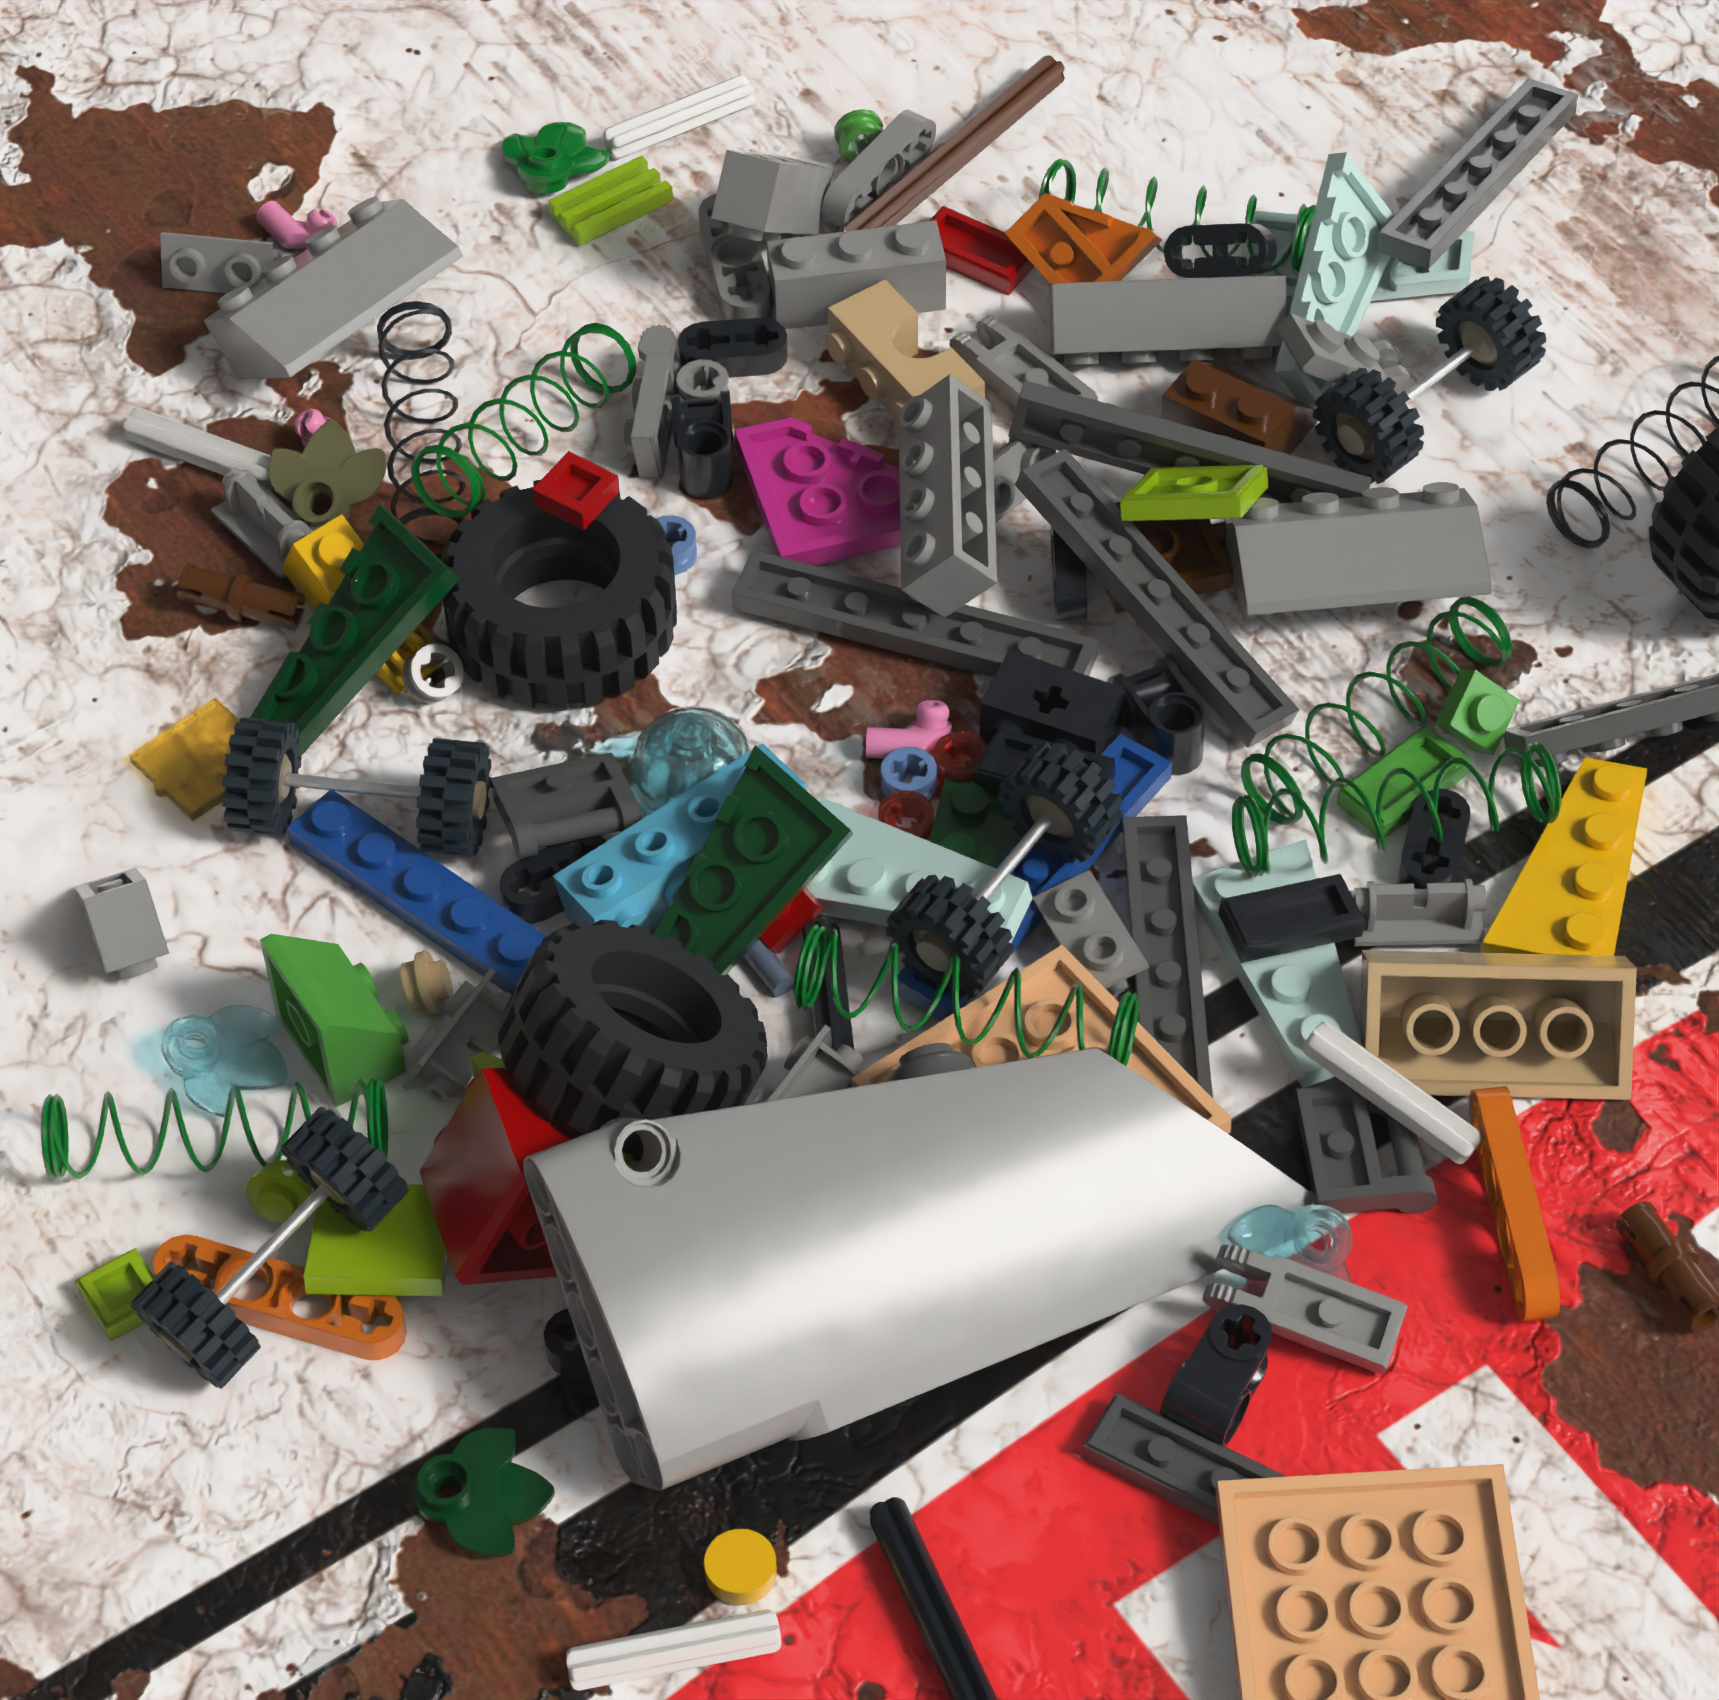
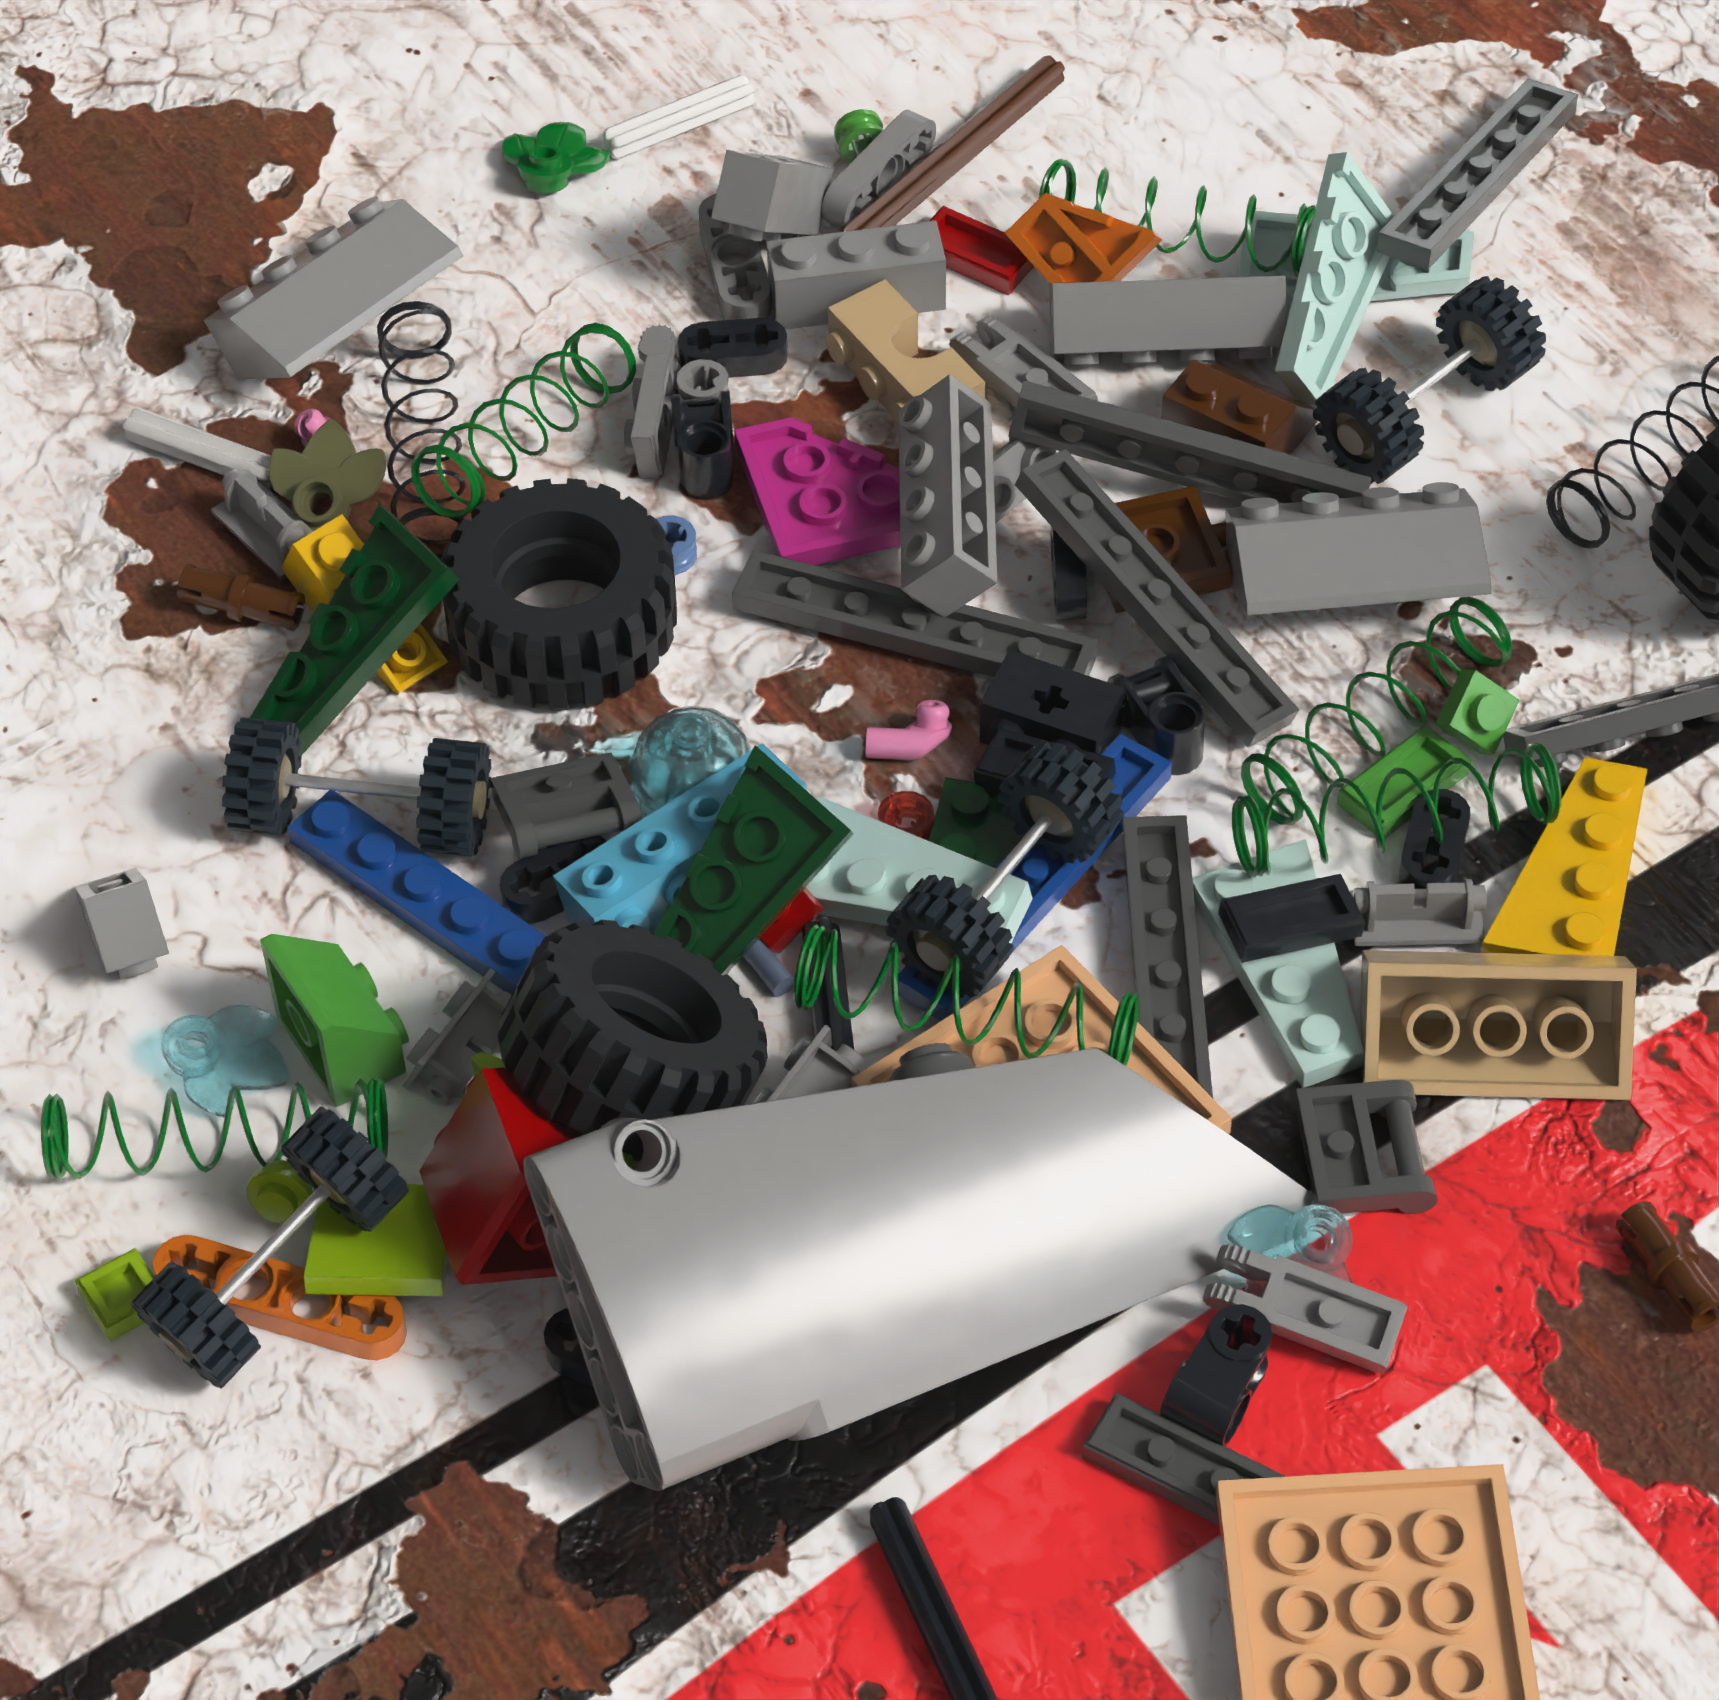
(190, 759): clear yellow piece -> none
(213, 262): light grey hinge -> none
(287, 230): bright pink arm -> none
(421, 689): light grey bush -> none
(426, 983): tan plate -> none
(491, 1493): dark green plate -> none
(576, 490): red plate -> none
(605, 195): lime tile -> none
(673, 1649): white axle -> none
(740, 1566): yellow tile -> none
(909, 761): medium blue bush -> none
(955, 746): clear red bush -> none
(1092, 932): light grey hinge -> none
(1194, 493): lime tile -> none
(1220, 263): black beam -> none
(1334, 355): light grey hinge -> none
(1392, 1092): white axle -> none
(1514, 1205): orange beam -> none

